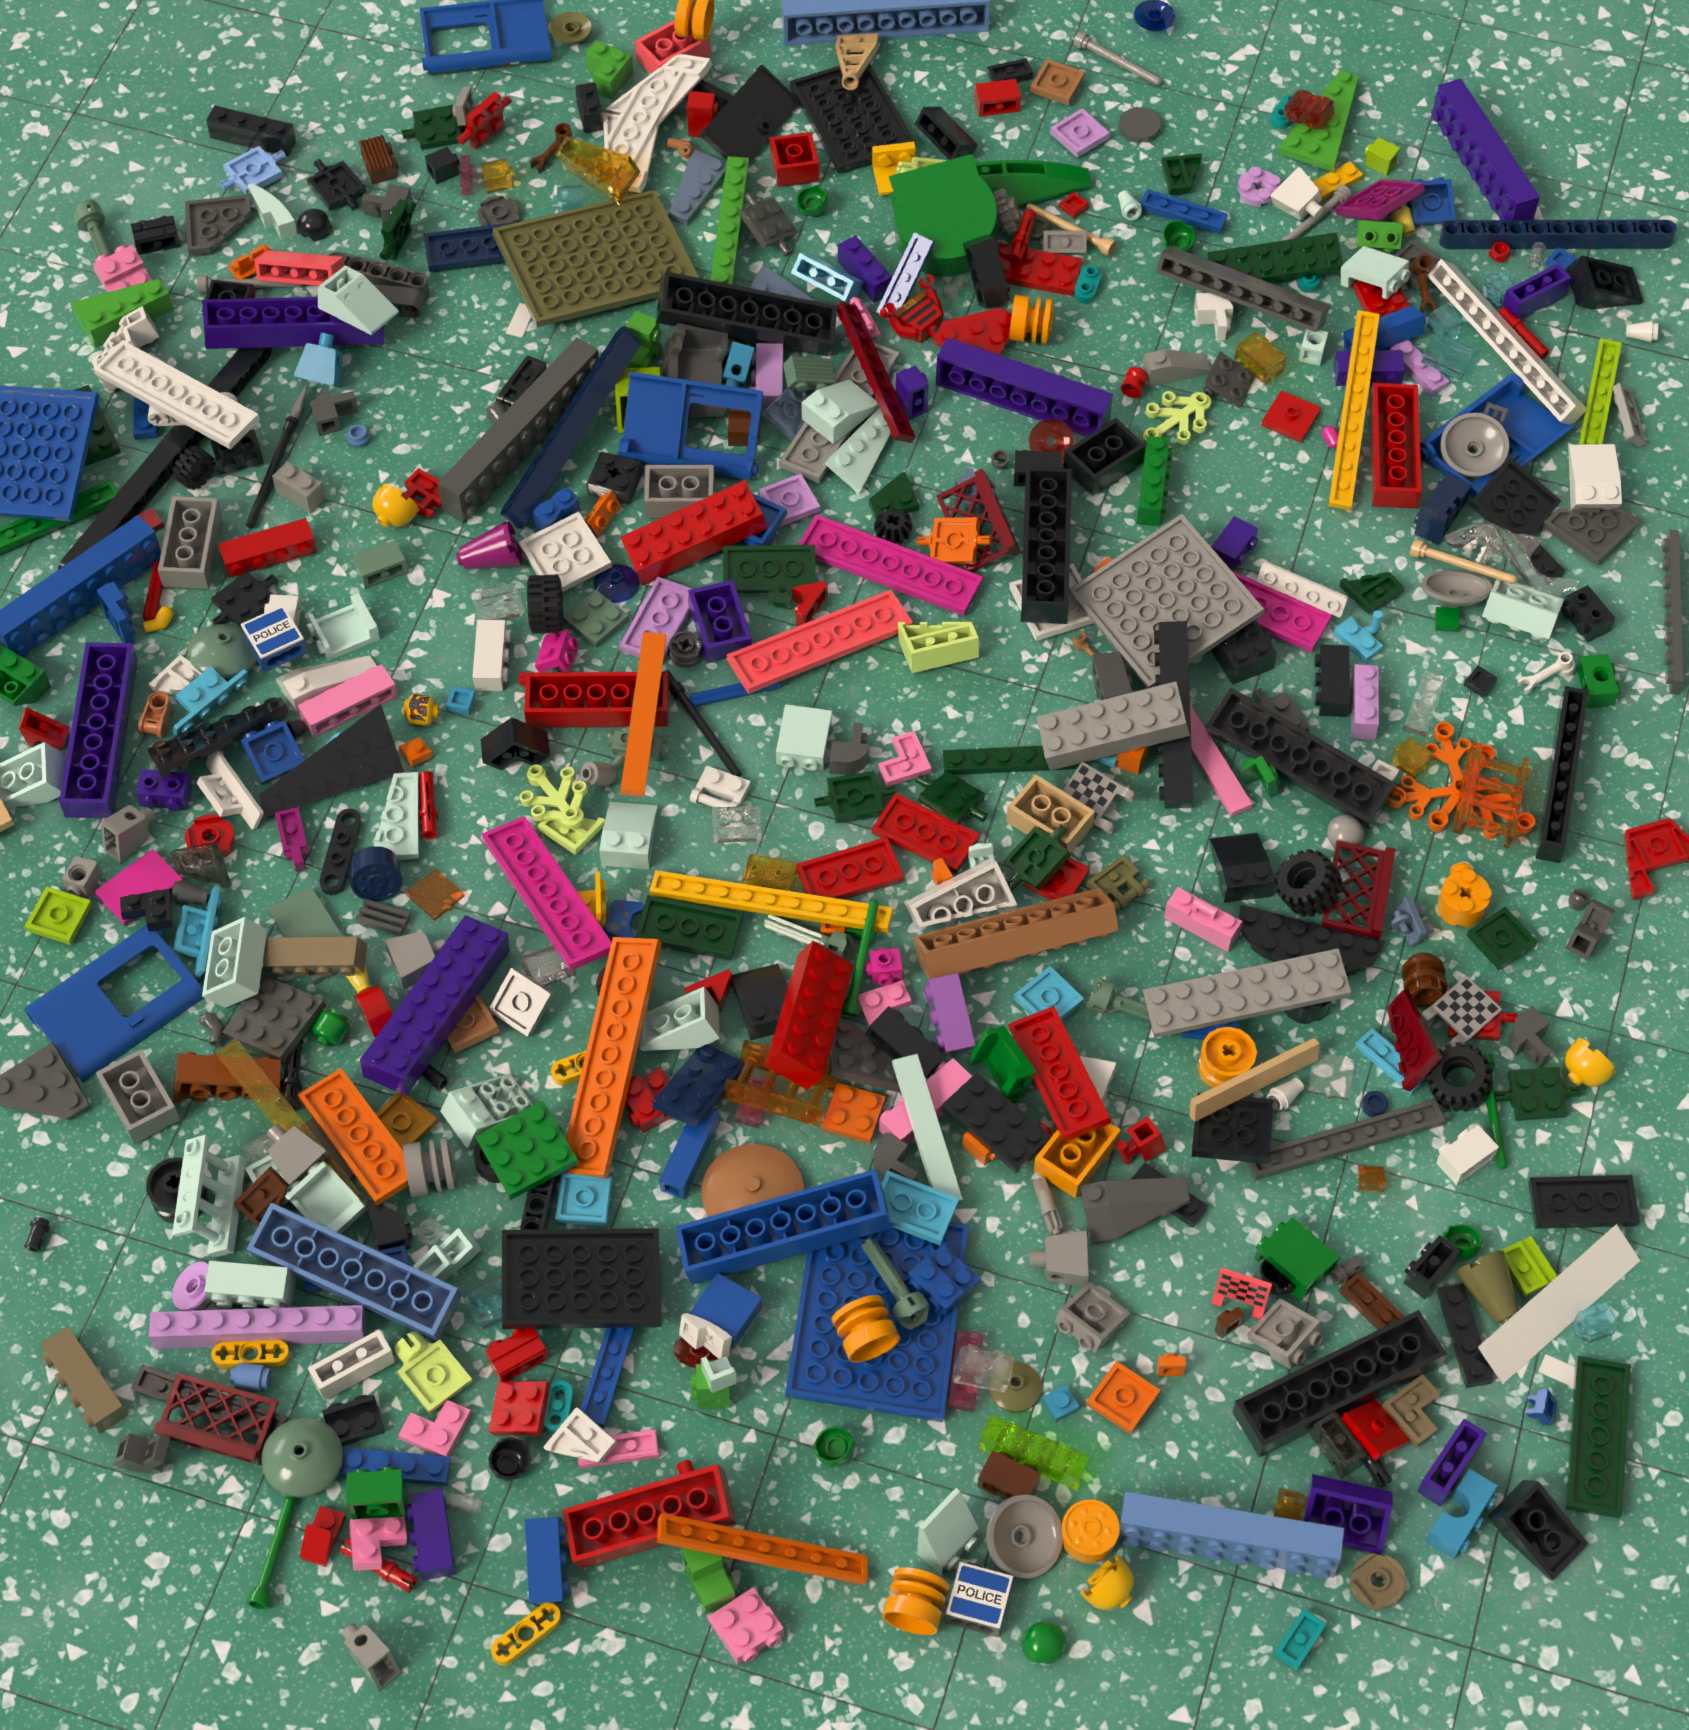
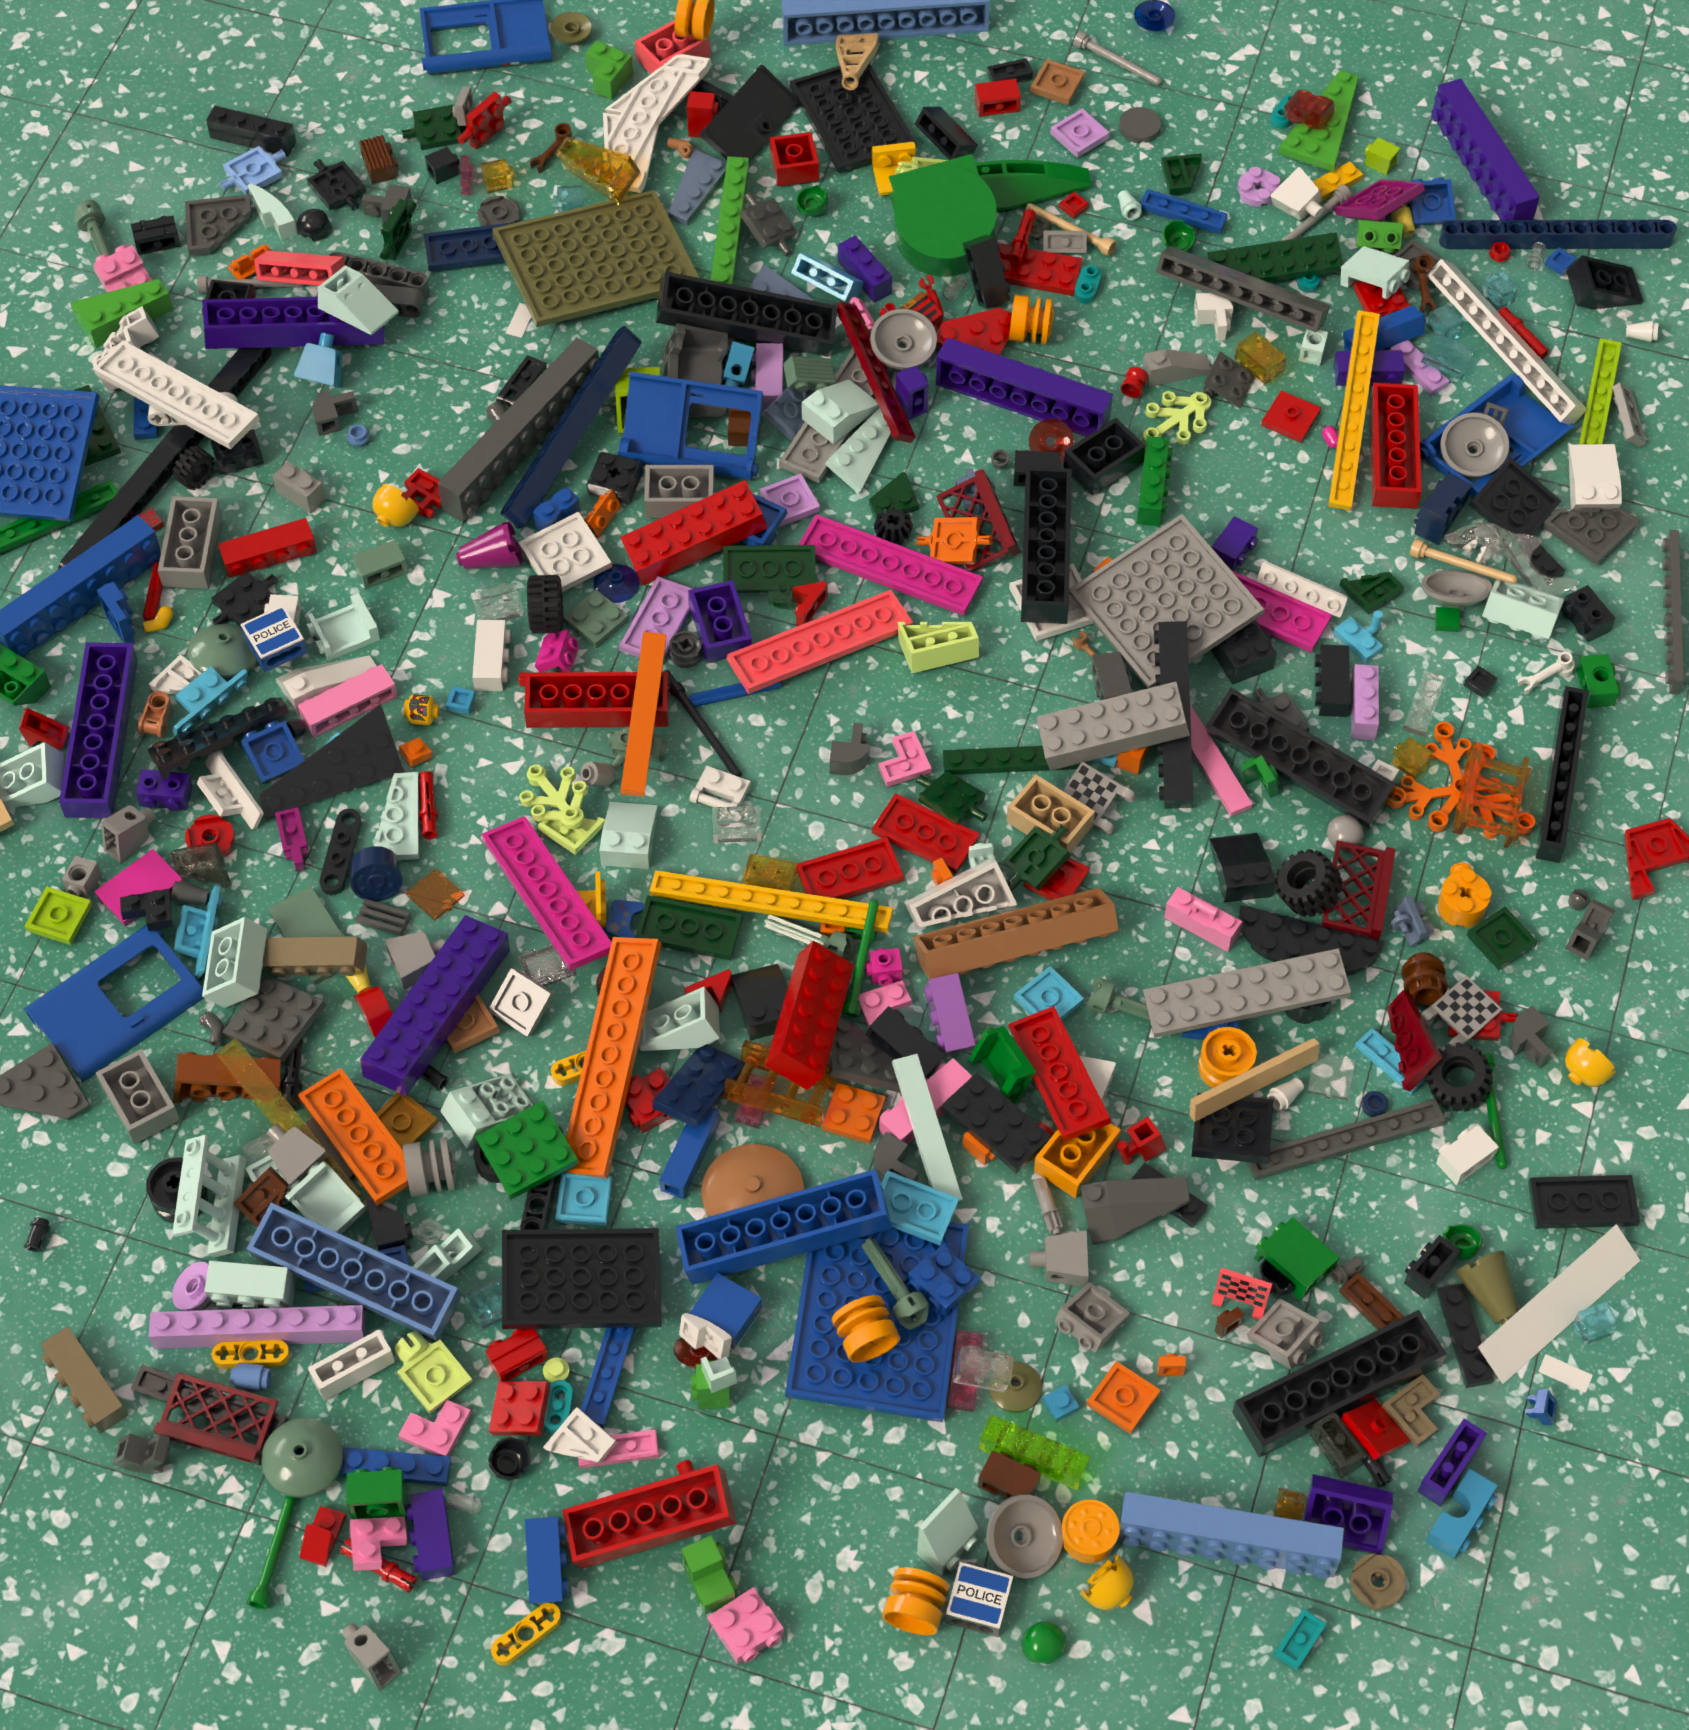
(288, 430): black piece -> none
(331, 1028): green head -> none
(355, 1419): black bracket -> none
(514, 741): black brick -> none
(556, 1369): none -> yellowish green plate
(589, 107): black brick -> none
(649, 333): bright green brick -> none
(762, 1549): orange plate -> none
(803, 737): light aqua panel -> none
(834, 1446): green hair -> none
(854, 796): dark green plate -> none
(907, 271): plate -> none
(907, 329): none -> light grey dish
(1007, 212): light grey gear -> none
(1117, 876): olive plate -> none
(1371, 1178): clear orange slope -> none
(1528, 1266): lime plate -> none
(1537, 291): dark purple brick -> none
(1537, 1093): dark green plate -> none
(1538, 1528): black slope -> none
(1598, 1437): dark green plate -> none

